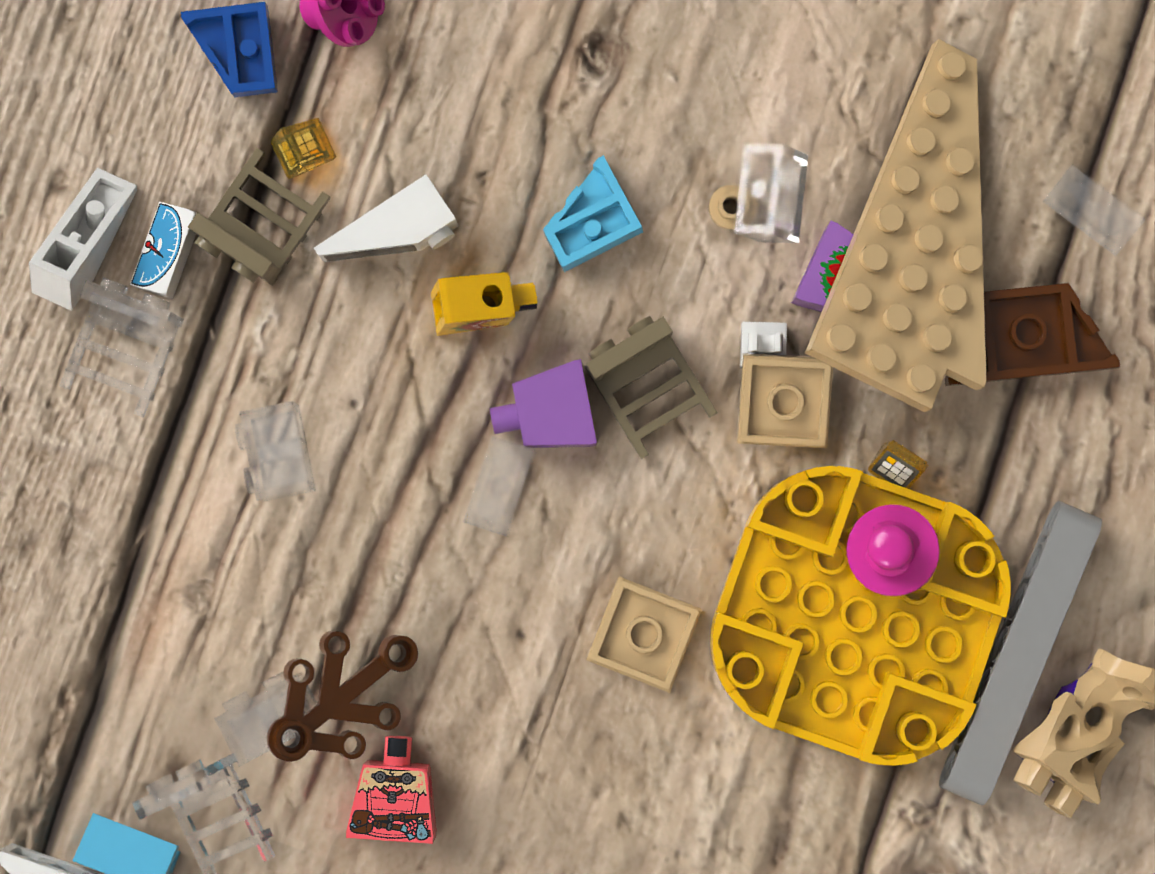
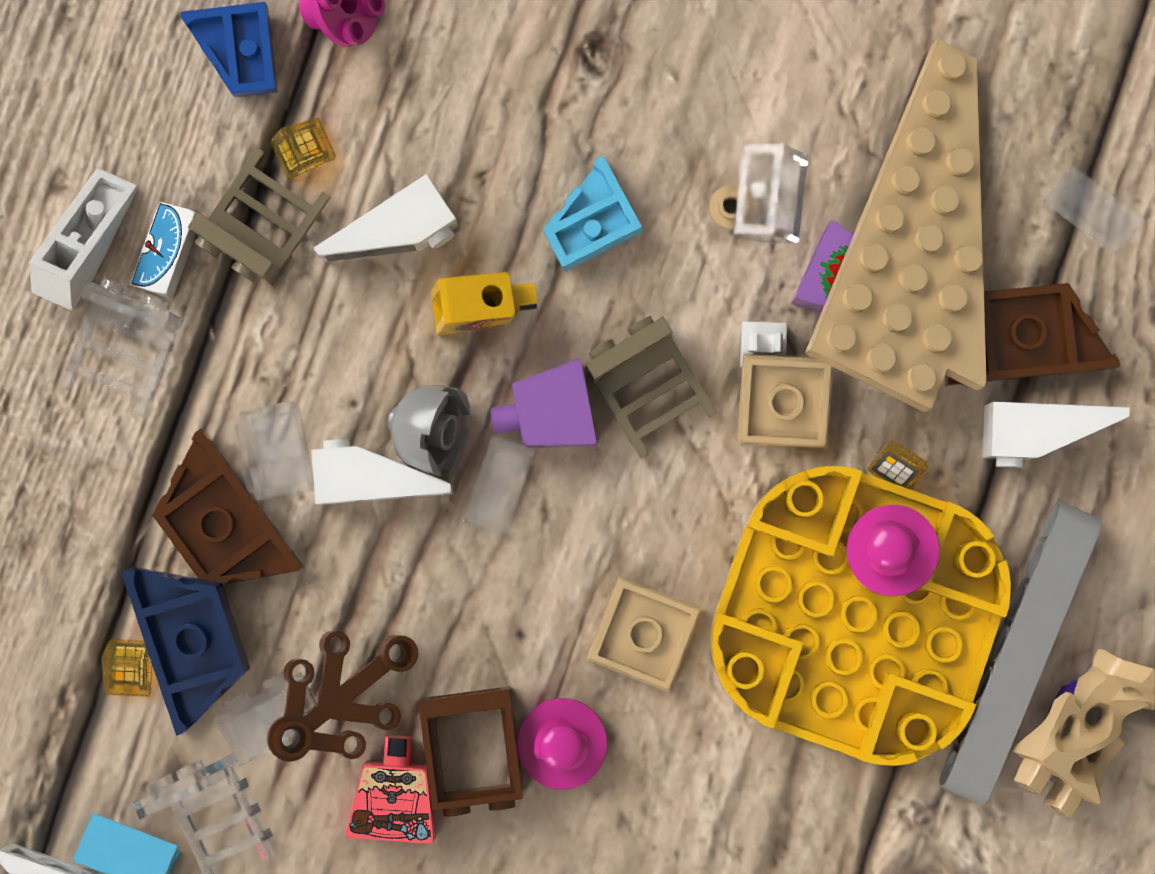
(127, 668): none -> clear yellow slope
(187, 640): none -> dark blue wing
(218, 522): none -> reddish brown wing
(360, 475): none -> white slope
(428, 428): none -> light grey cylinder
(459, 802): none -> reddish brown window
(562, 743): none -> dark pink plate
(1032, 430): none -> white slope

